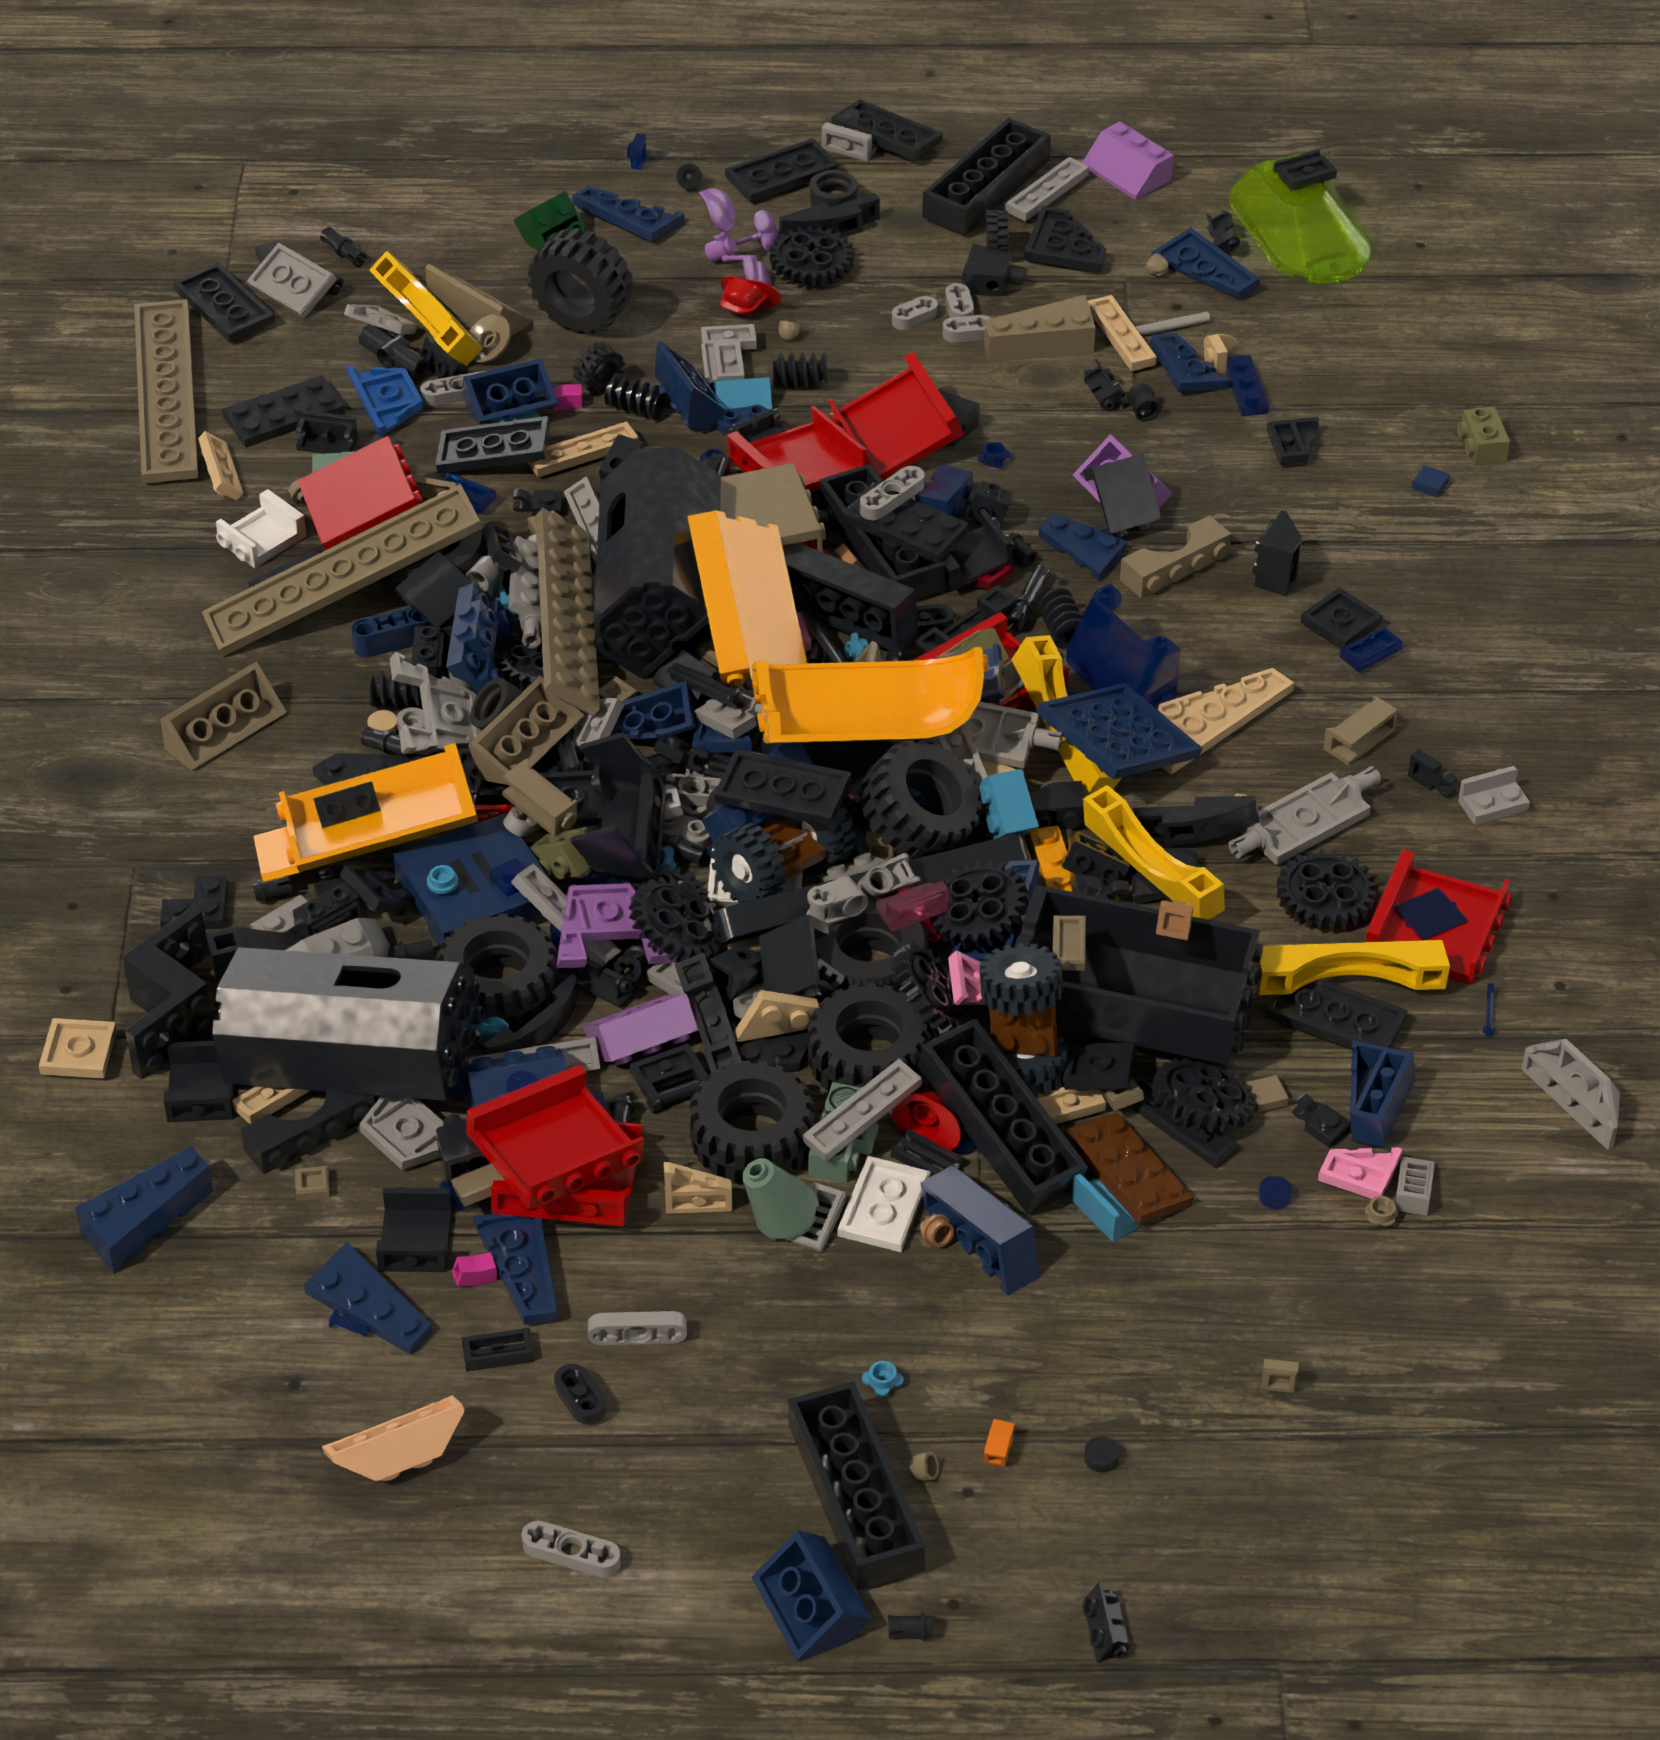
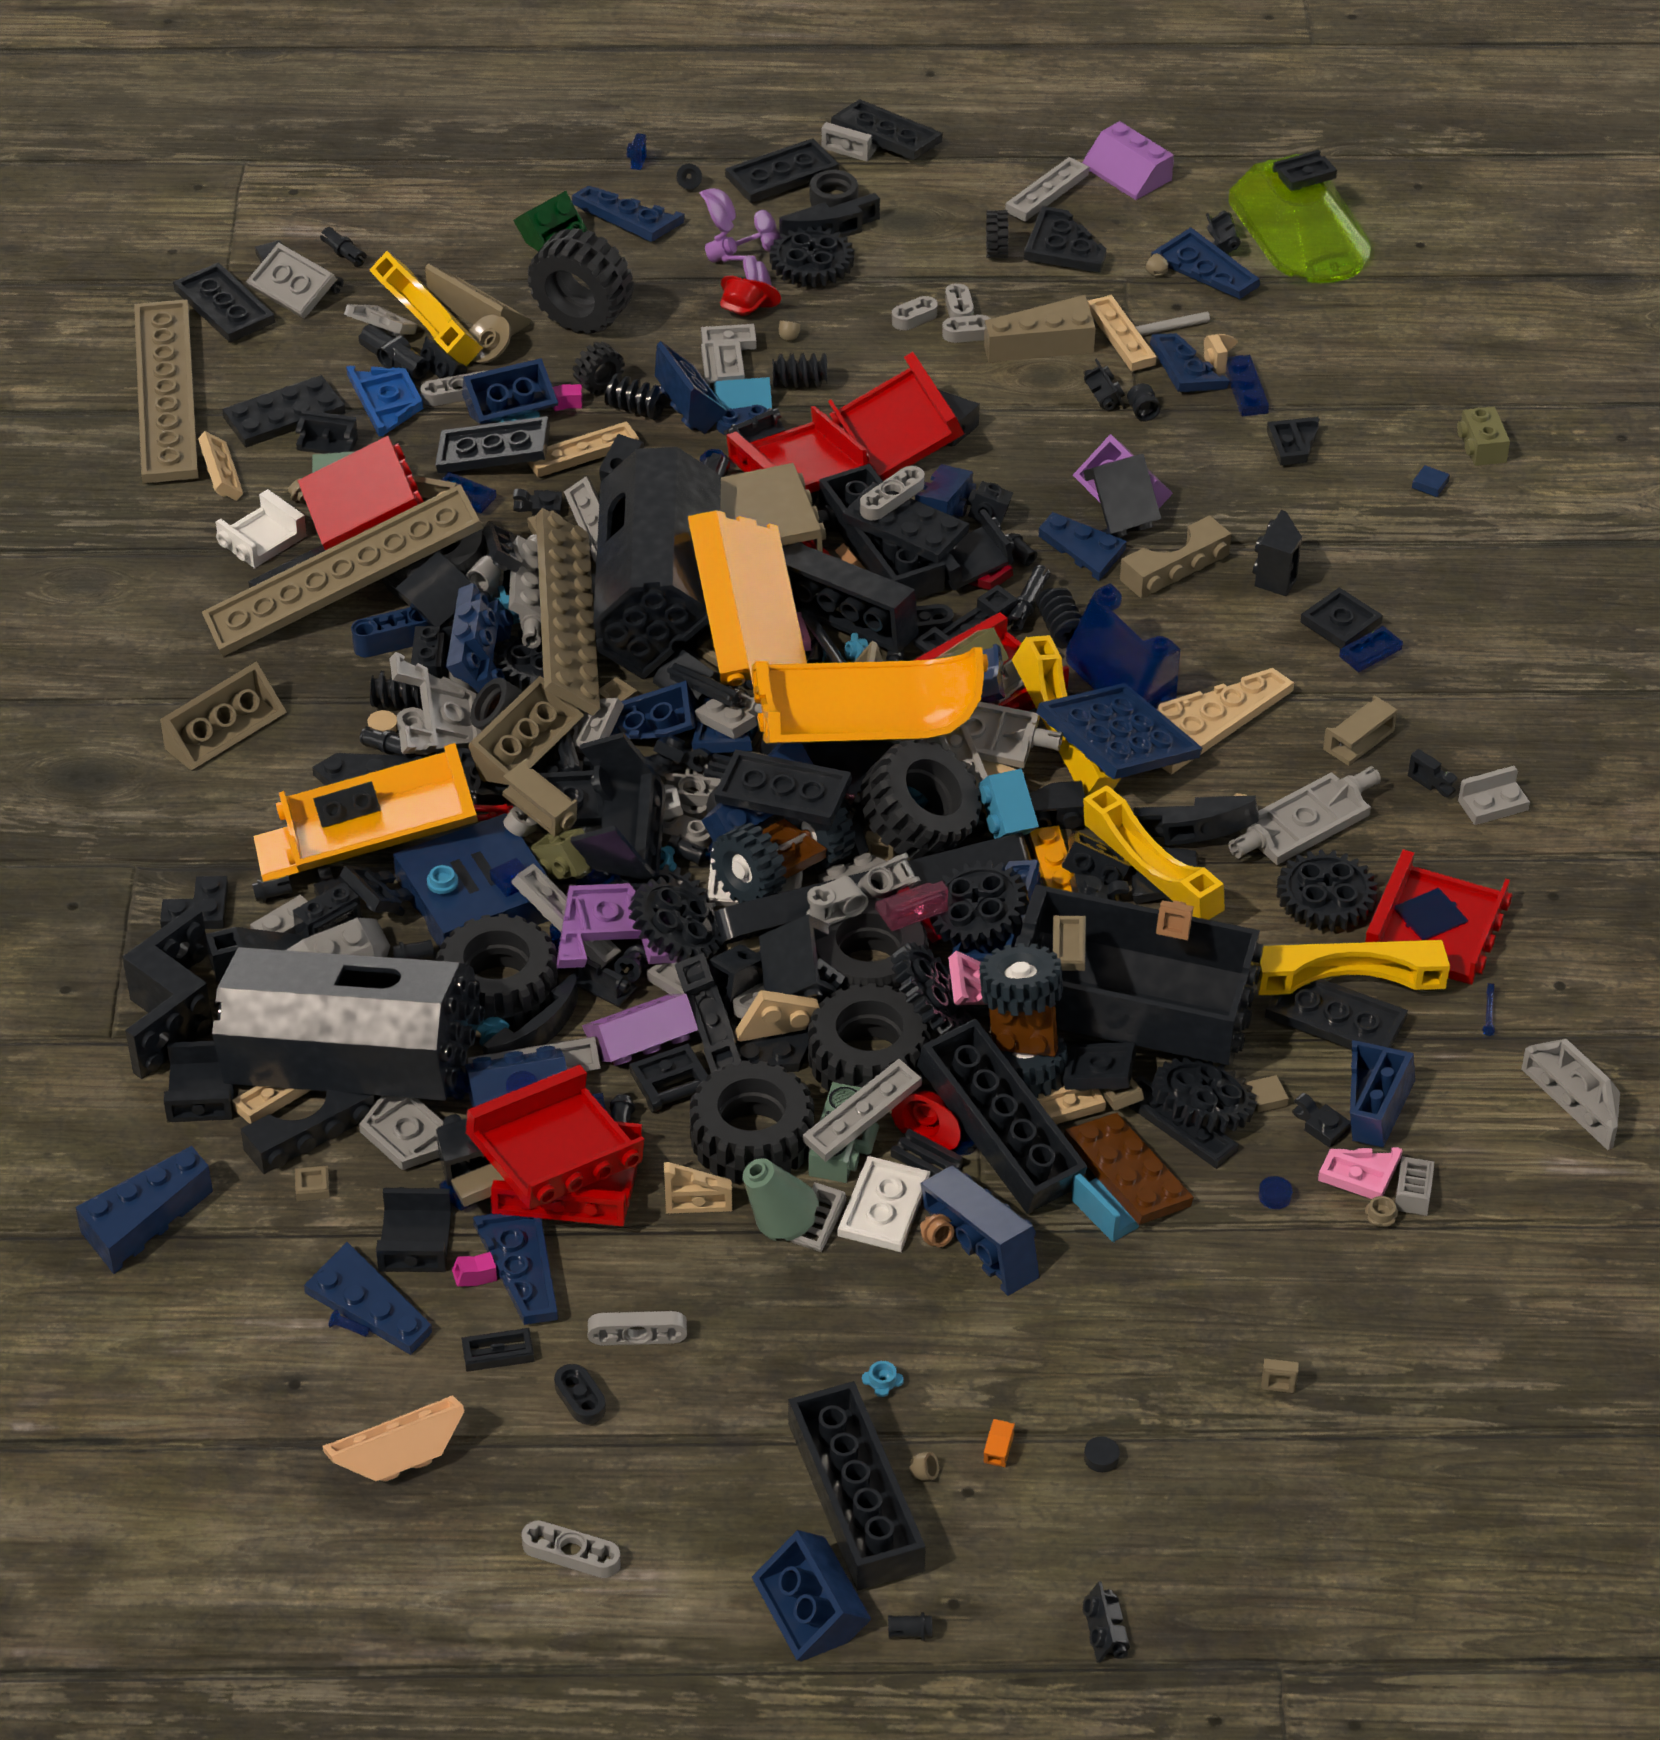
(78, 1048): tan plate -> none
(986, 176): black brick -> none
(990, 272): black torso -> none
(994, 454): clear blue plate -> none

